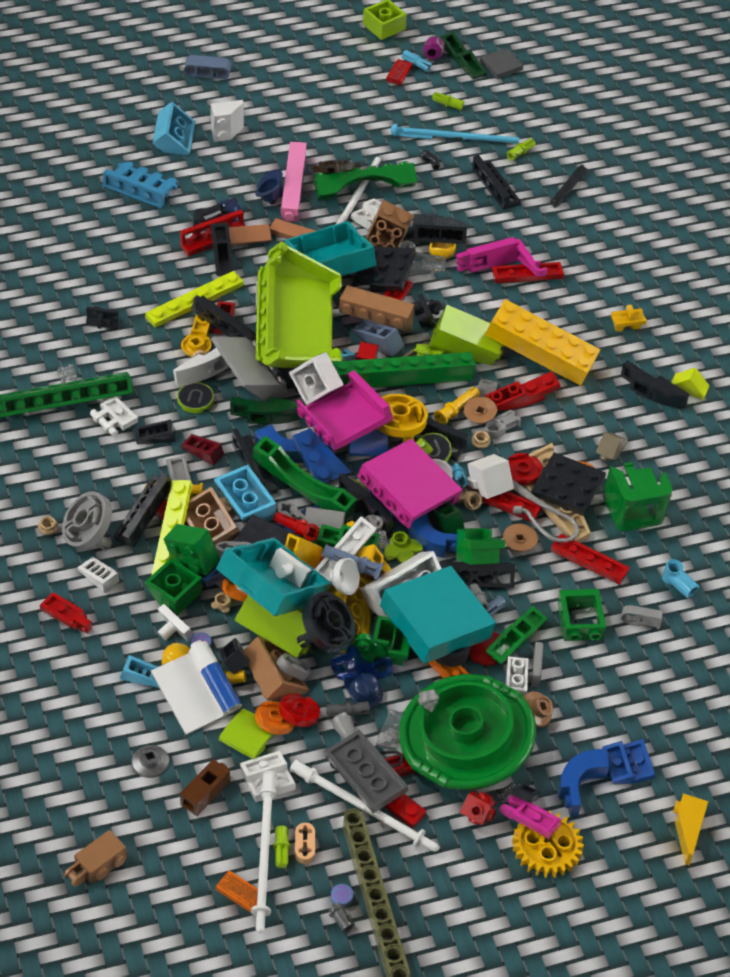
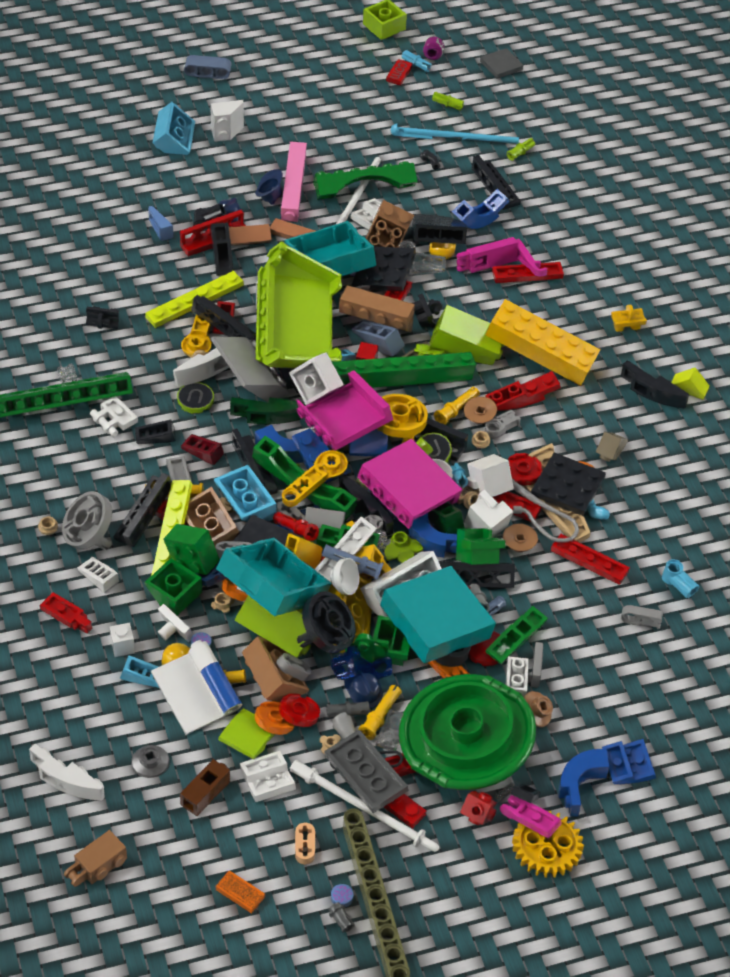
(68, 779): none -> white slope
(122, 639): none -> white brick
(132, 186): dark azure fence -> none
(161, 225): none -> medium blue slope
(234, 656): black slope -> none
(268, 793): white bar -> none
(281, 846): lime axle -> none
(290, 568): white tile -> none
(316, 476): none -> yellow beam
(330, 739): none -> tan plate
(335, 166): dark brown wing -> none
(376, 718): none -> yellow pin
(428, 699): light grey plate -> none
(461, 56): dark green slope -> none
(483, 214): none -> blue arch
(486, 387): light grey slope -> none
(489, 515): none -> white plate
(568, 186): black axle -> none
(581, 599): green window -> none
(598, 512): none -> medium azure arm
(633, 502): green piece -> none
(688, 823): yellow slope -> none

